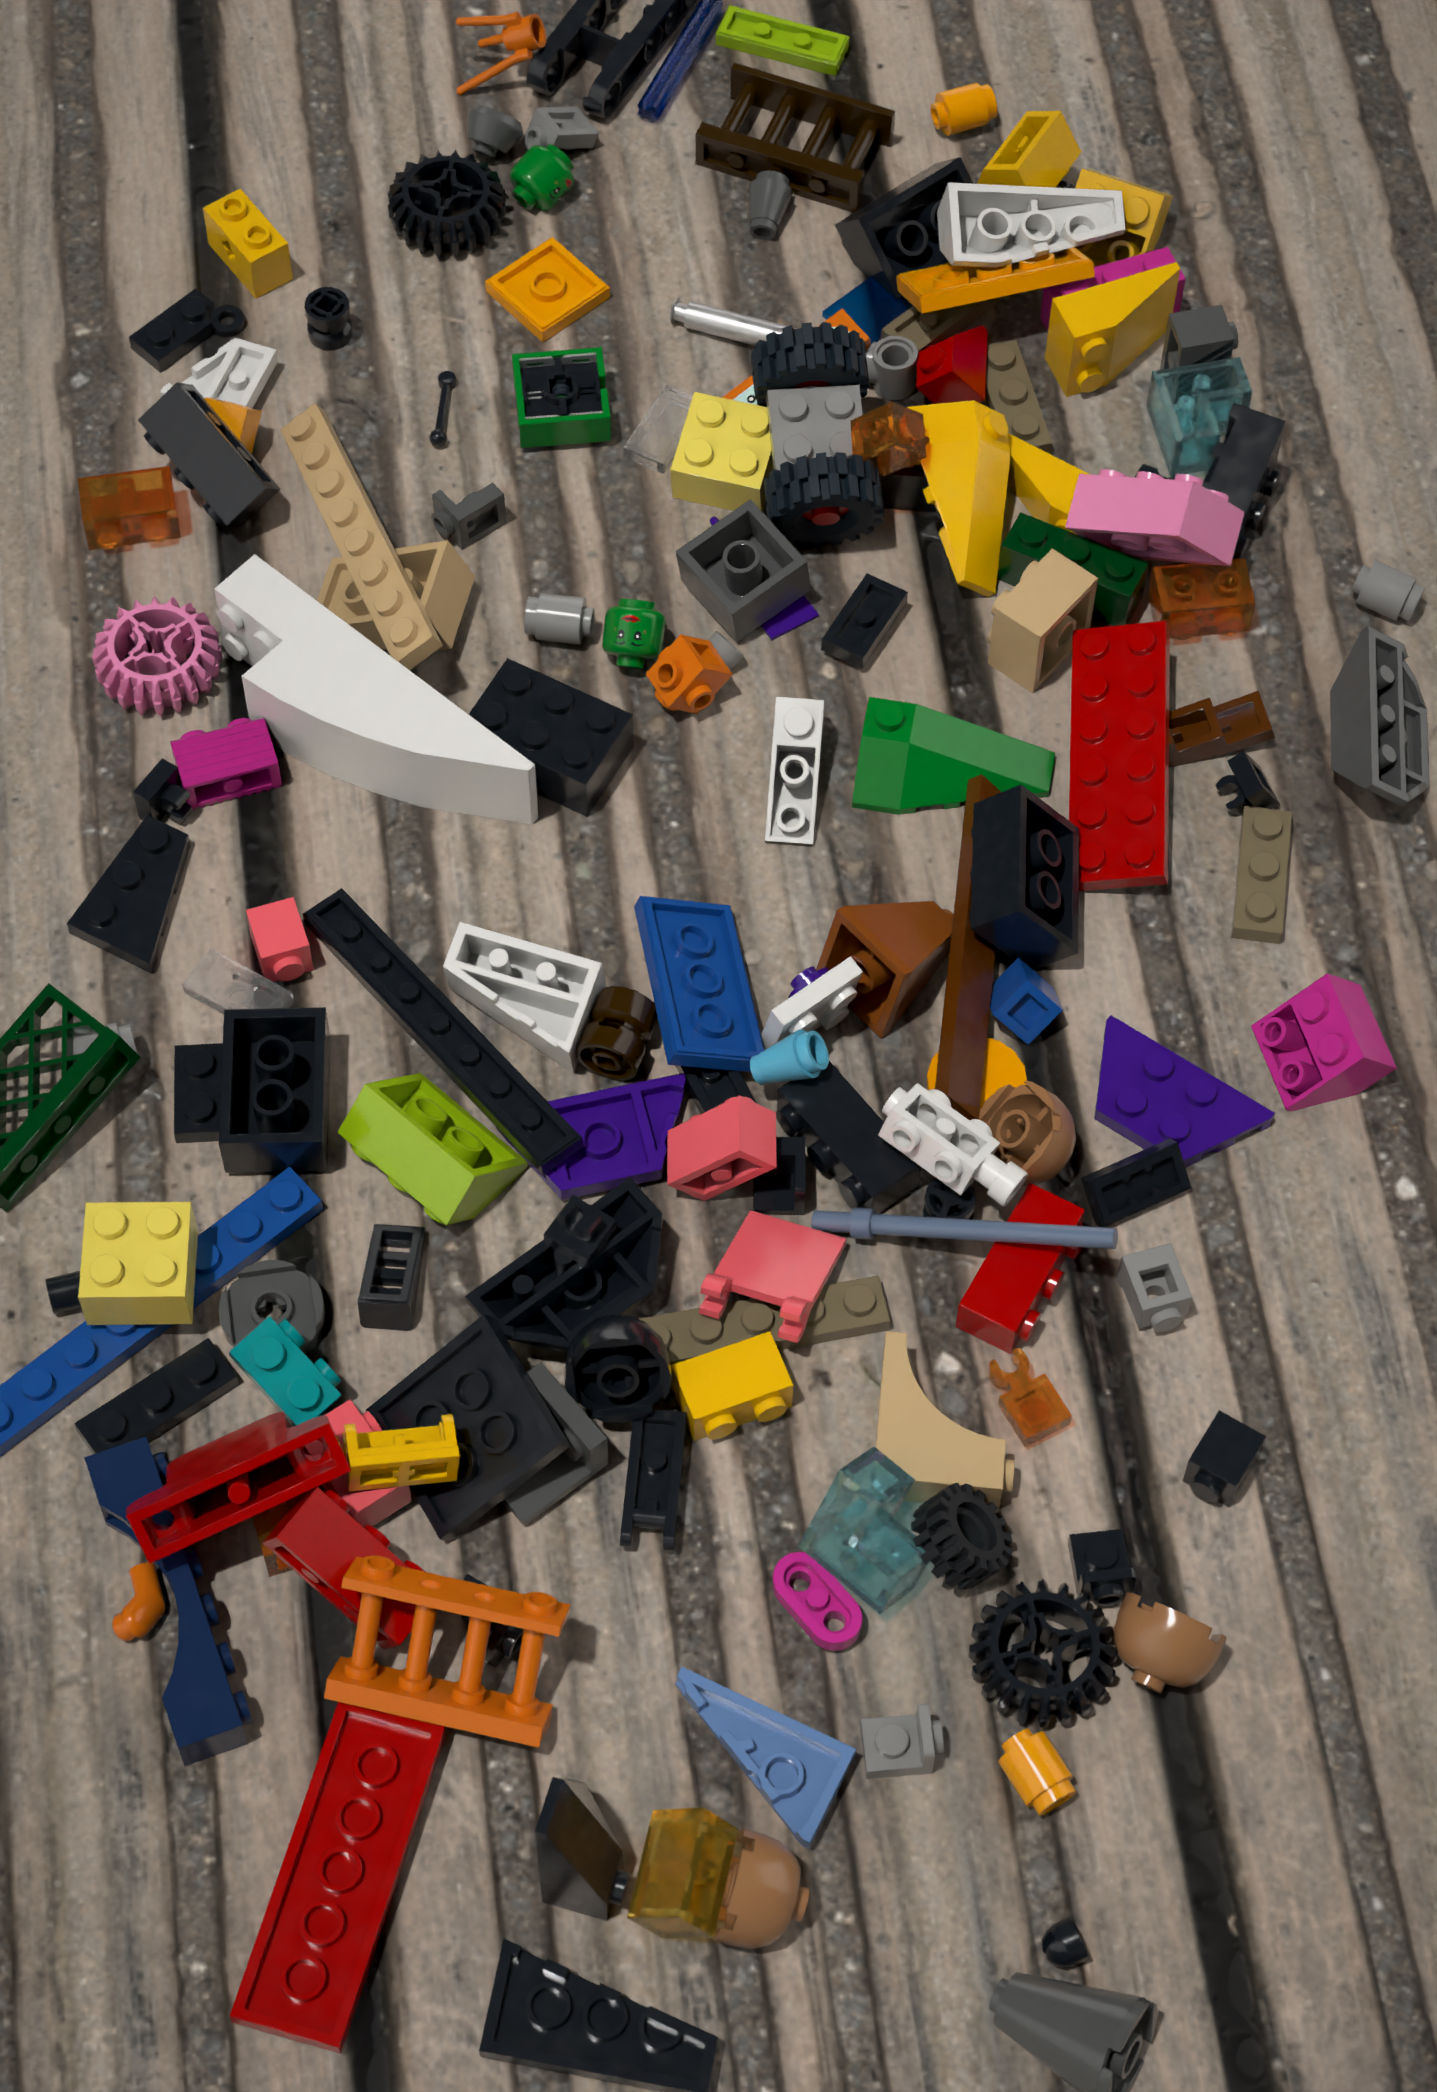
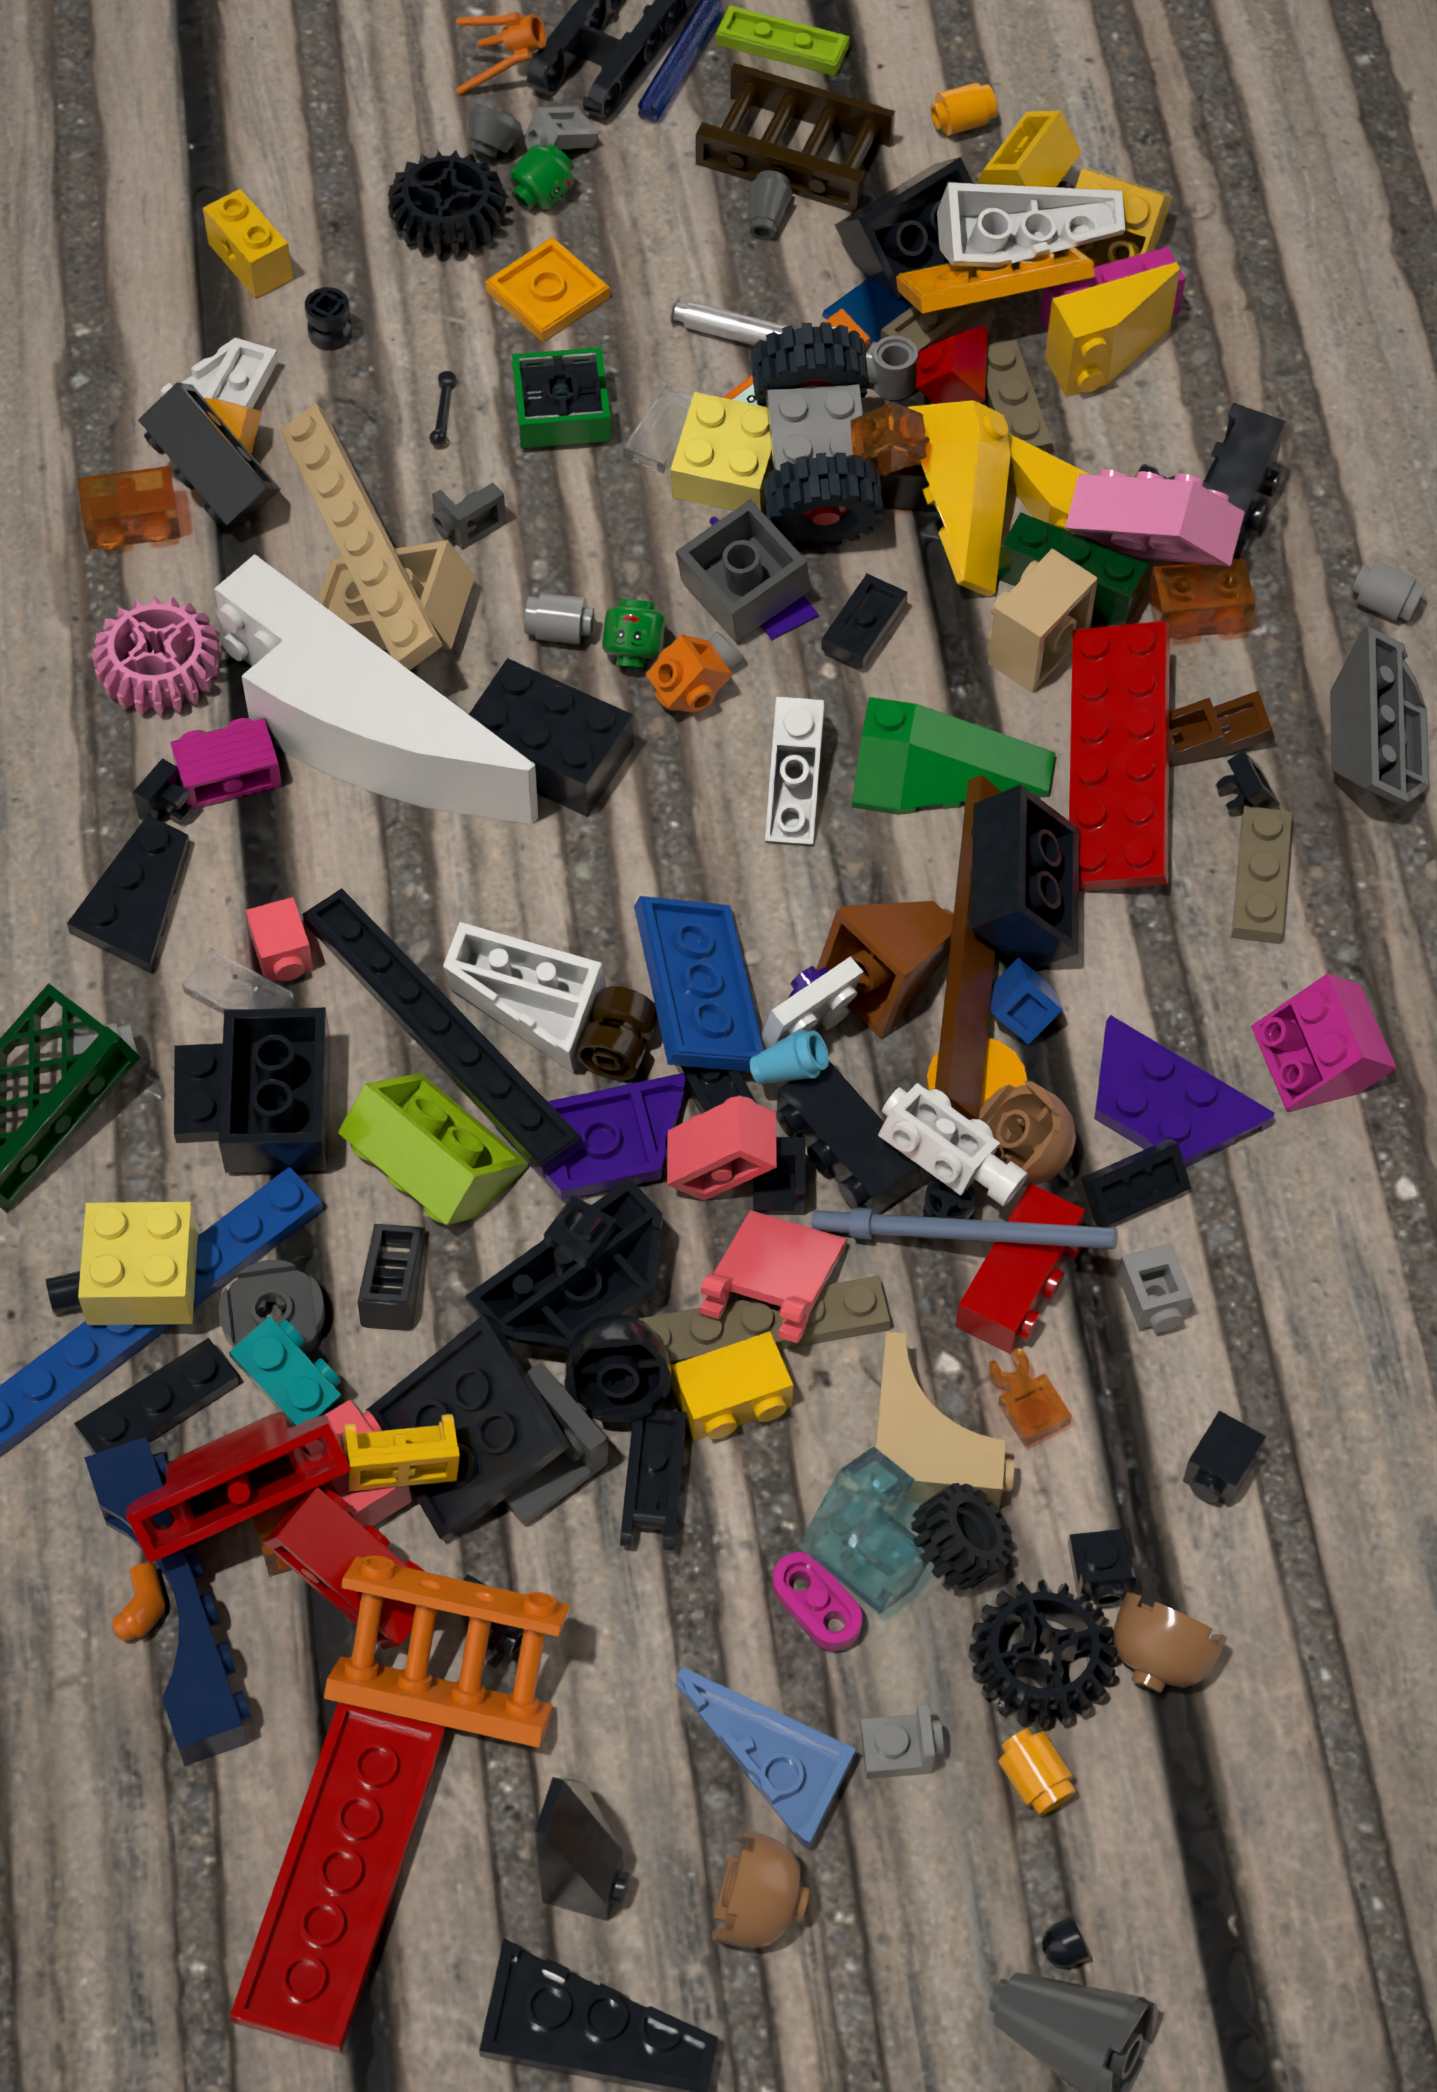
(183, 329): black hinge -> none
(683, 1873): clear yellow brick -> none
(1191, 409): clear light blue brick -> none
(1198, 337): dark grey brick -> none

